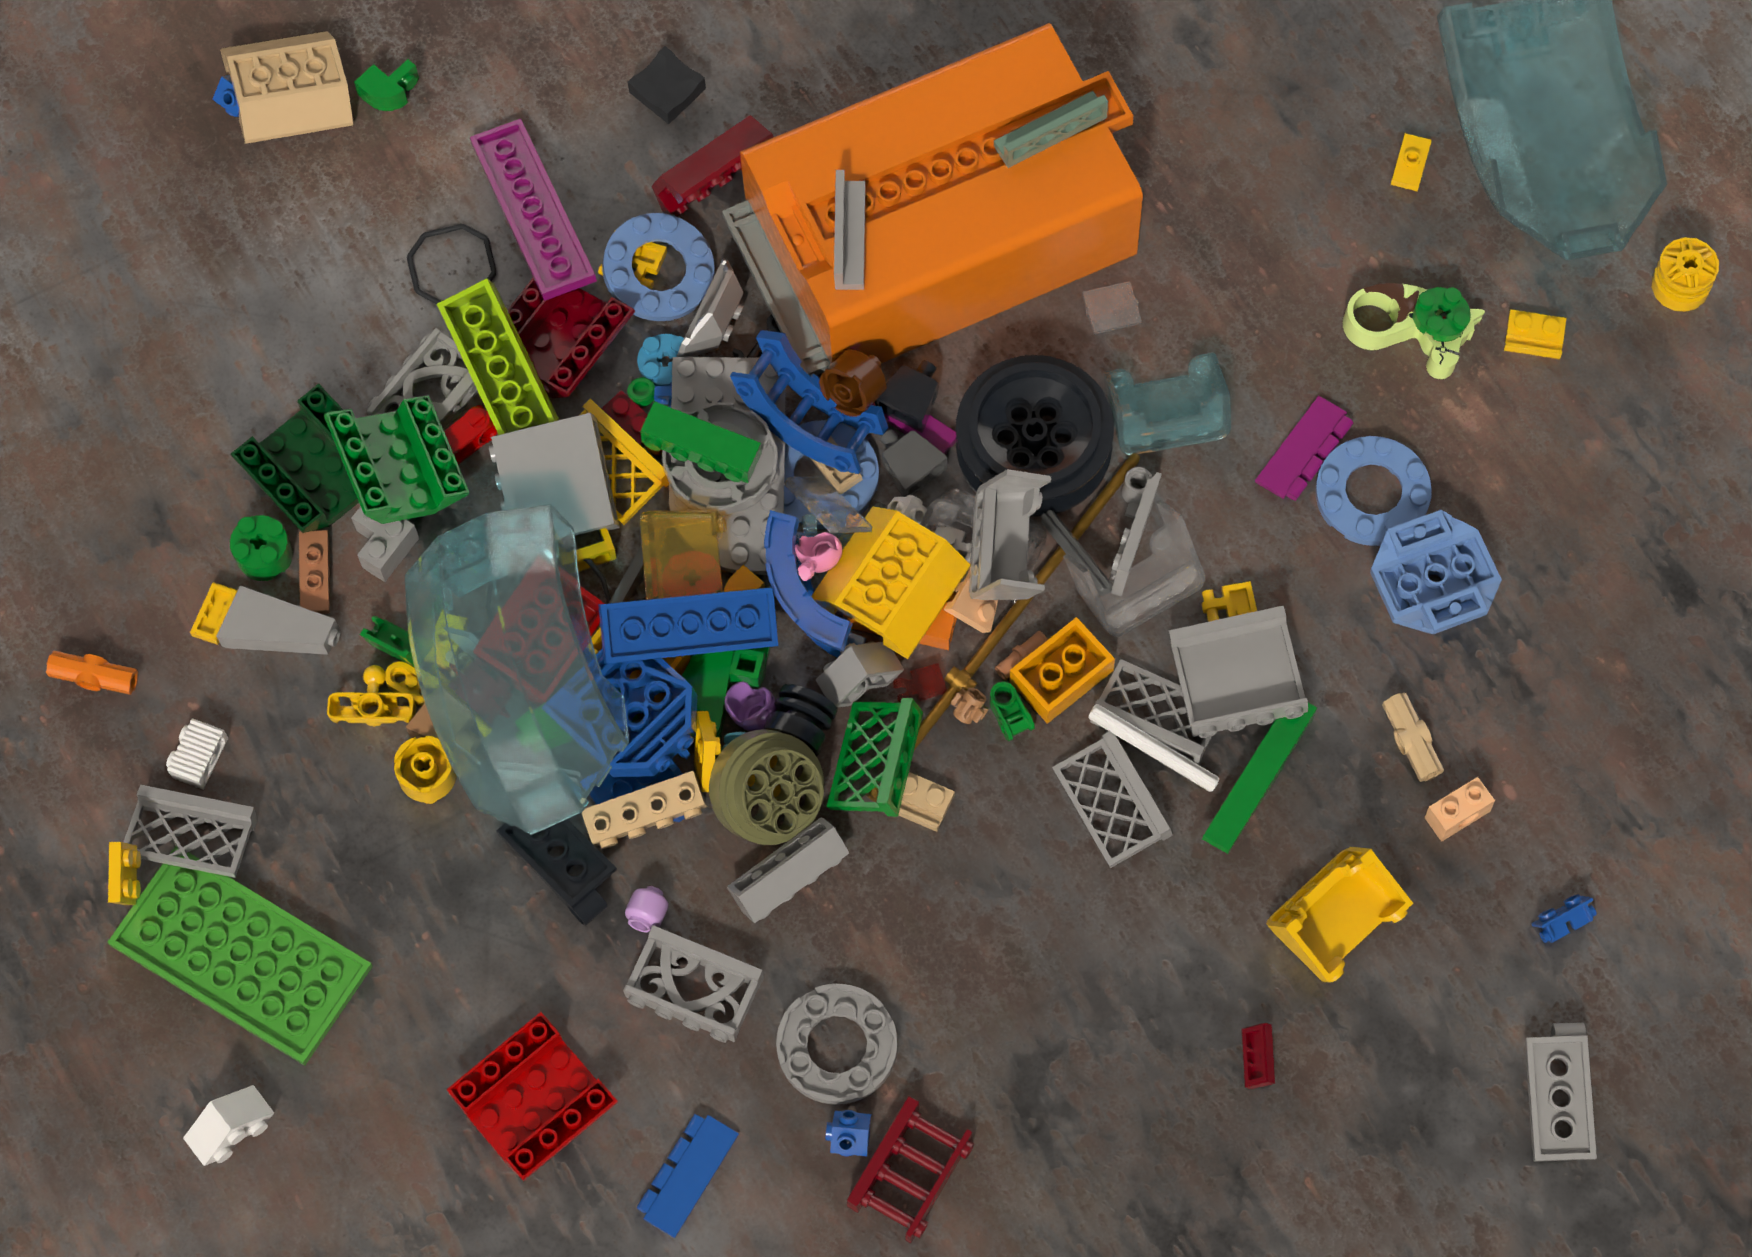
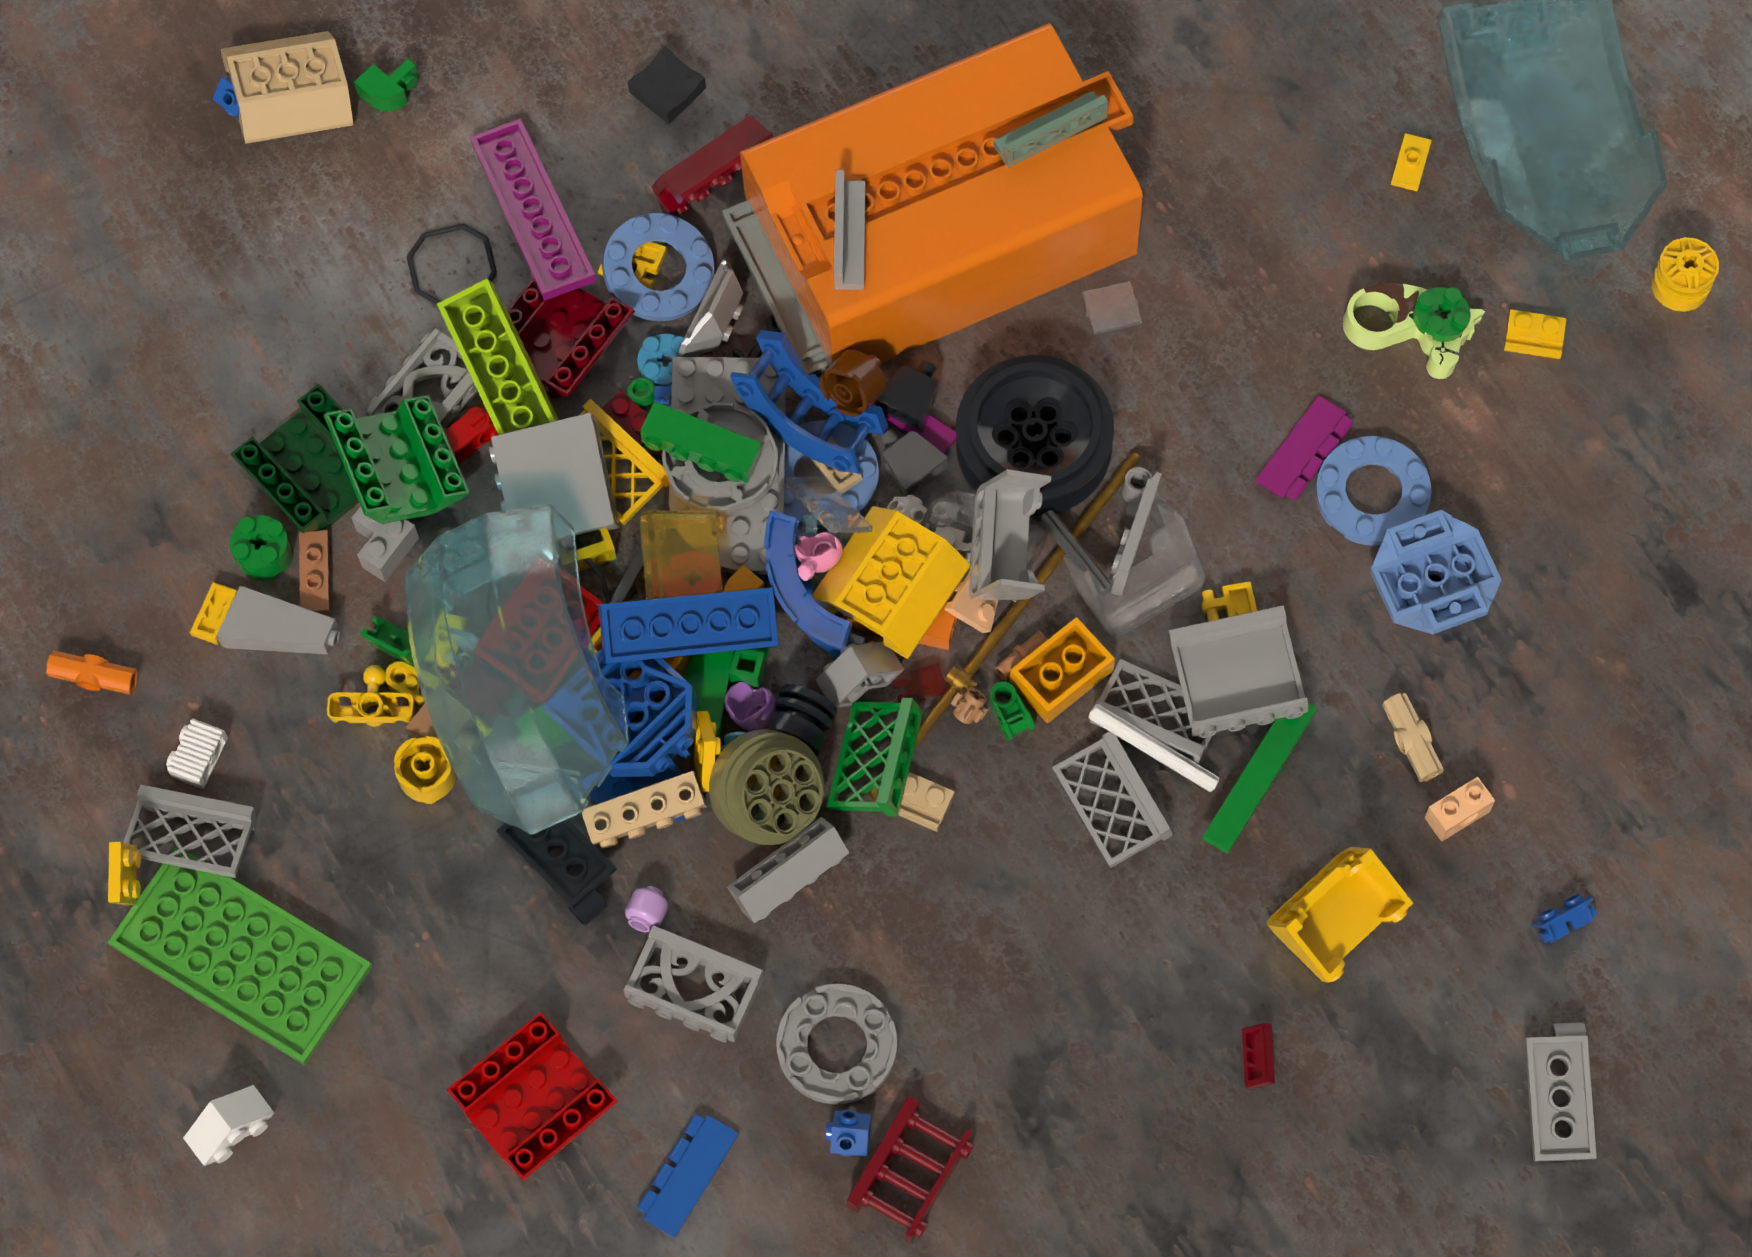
(1170, 410): clear light blue windscreen -> none

